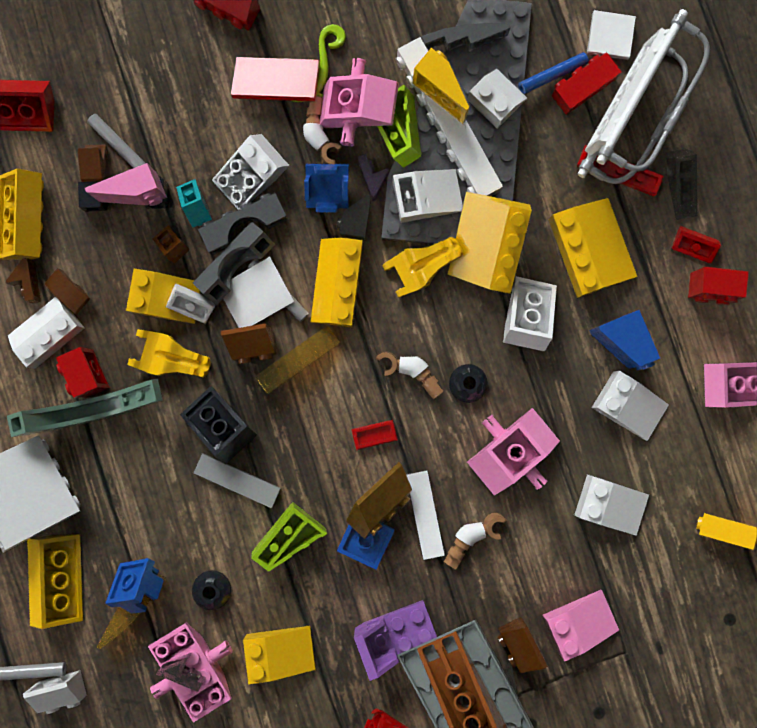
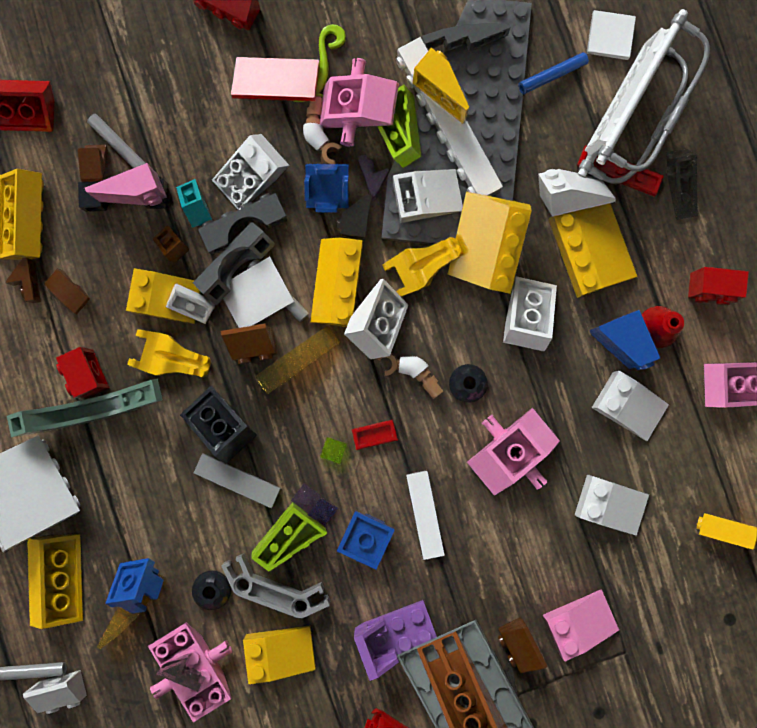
(44, 333): white slope -> none
(273, 593): none -> light grey piece
(314, 504): none -> clear purple slope
(333, 450): none -> clear neon green tile
(377, 321): none -> white slope
(380, 502): pearl gold slope -> none
(472, 533): medium nougat piece -> none
(496, 97): white slope -> none
(570, 192): none -> white slope
(585, 82): red brick -> none
(663, 325): none -> red cone
(696, 244): red slope -> none

